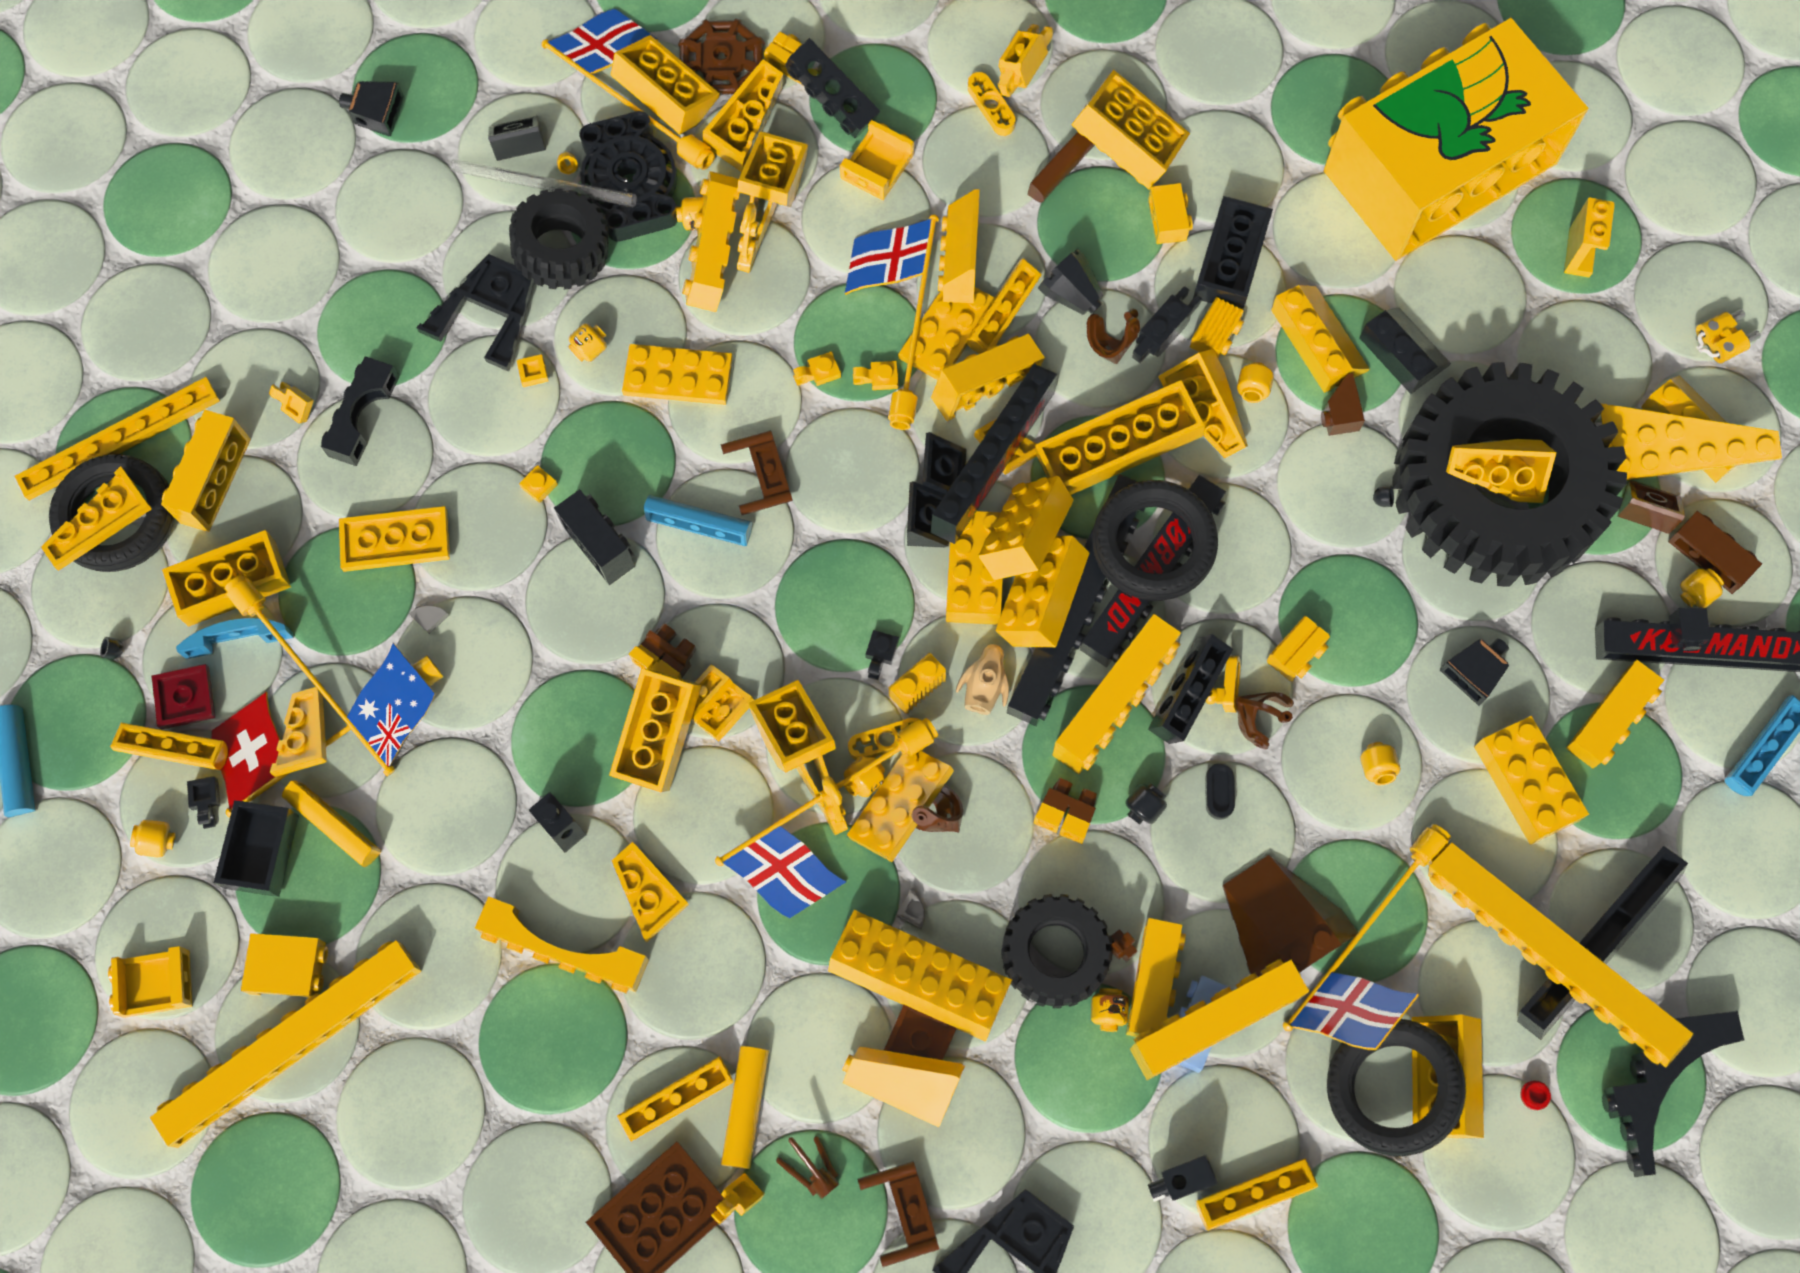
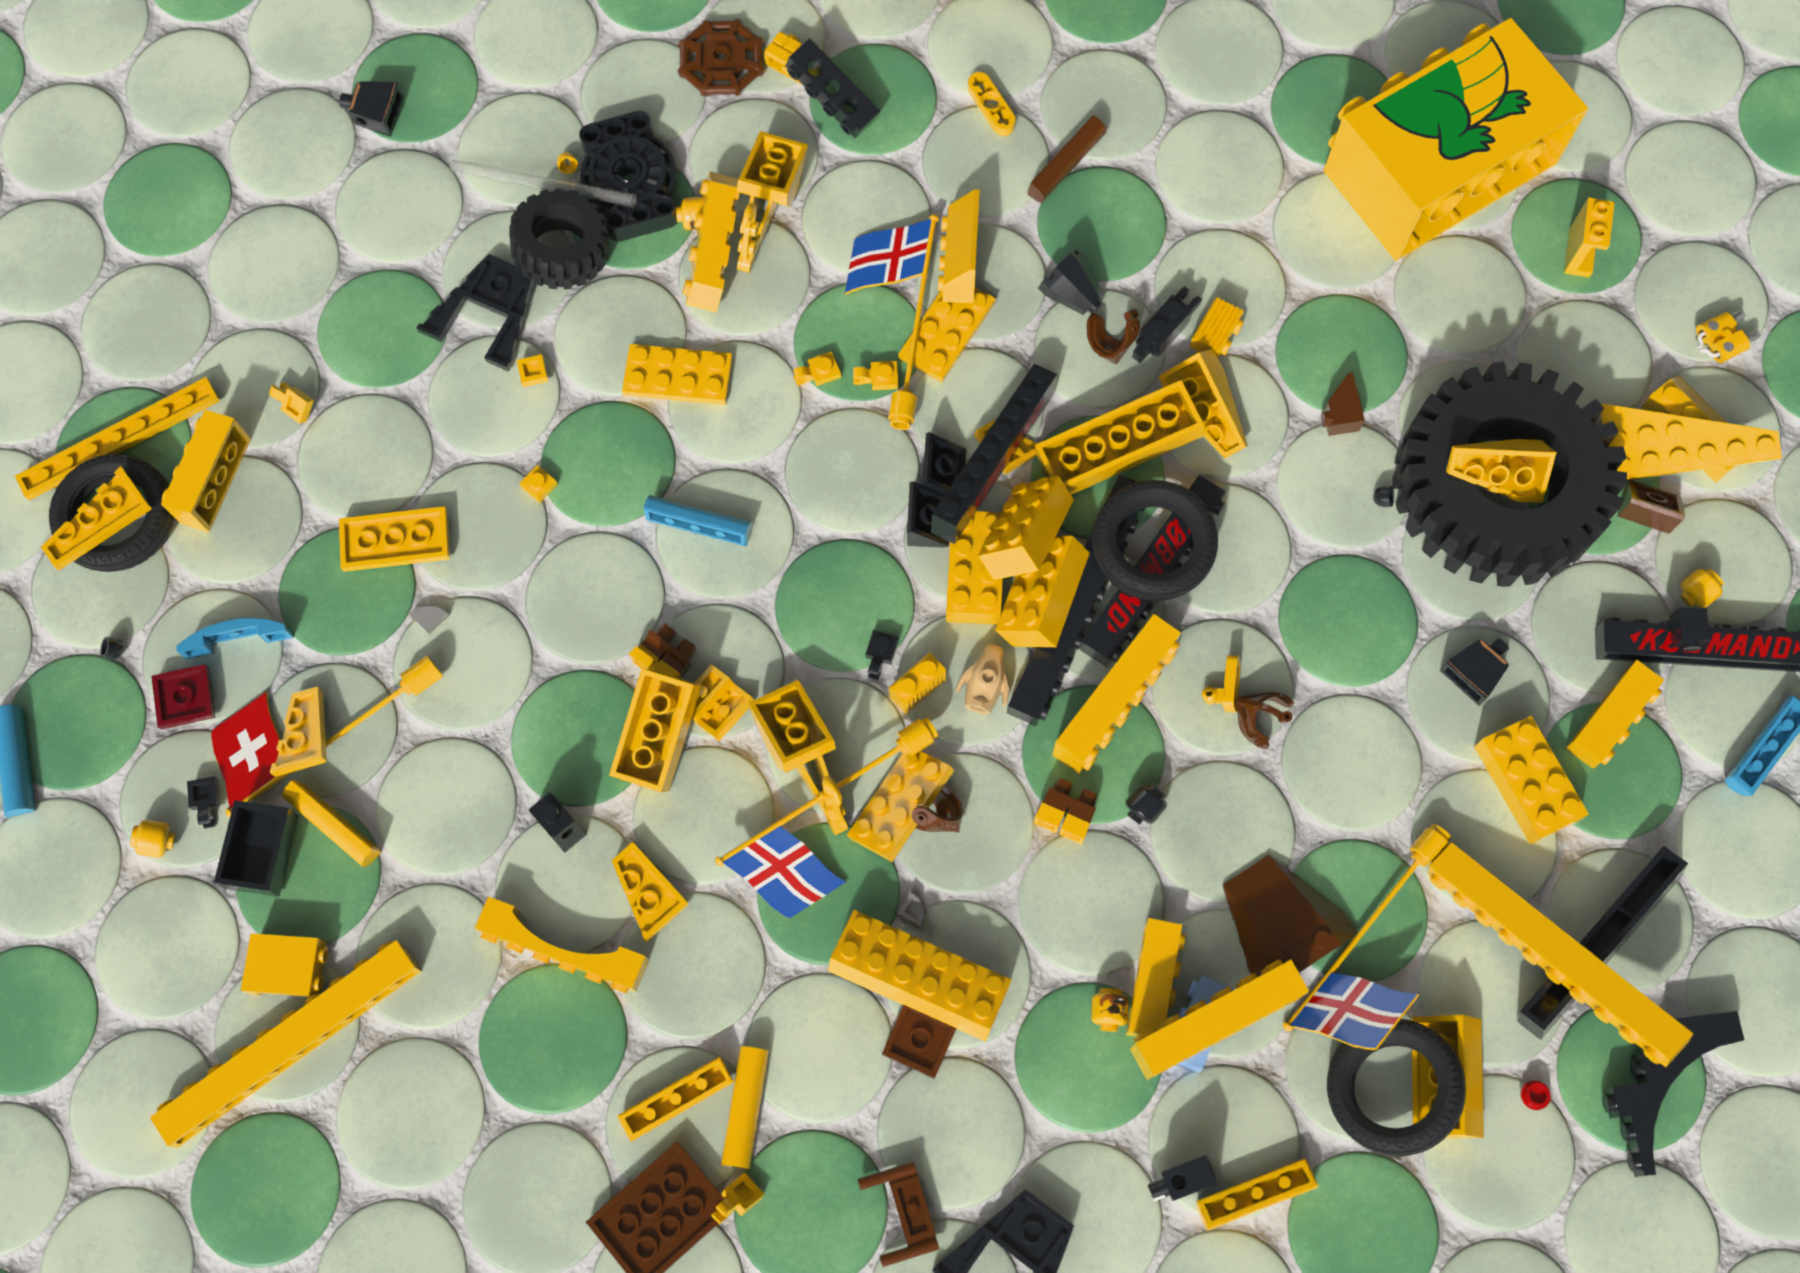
(151, 983): yellow panel -> none
(170, 746): yellow brick -> none
(200, 581): yellow brick -> none
(371, 382): black arch -> none
(387, 704): flag -> none
(516, 138): black slope -> none
(587, 342): yellow head -> none
(593, 49): flag -> none
(595, 536): black brick -> none
(663, 83): yellow slope -> none
(744, 116): yellow wedge -> none
(768, 470): reddish brown plate -> none
(822, 1181): reddish brown plant -> none
(865, 739): yellow beam -> none
(867, 782): yellow head -> none
(878, 160): yellow panel -> none
(905, 1081): yellow slope -> none
(984, 374): yellow wedge -> none
(1004, 307): yellow brick -> none
(1023, 58): yellow hinge -> none
(1065, 913): black tyre -> none
(1122, 945): reddish brown plate -> none
(1131, 129): yellow slope -> none
(1169, 213): yellow brick -> none
(1190, 689): black brick -> none
(1220, 791): black tile -> none
(1233, 252): black brick -> none
(1255, 382): yellow head -> none
(1298, 649): yellow brick -> none
(1318, 336): yellow slope -> none
(1380, 763): yellow head -> none
(1403, 349): black slope -> none
(1714, 549): reddish brown brick -> none

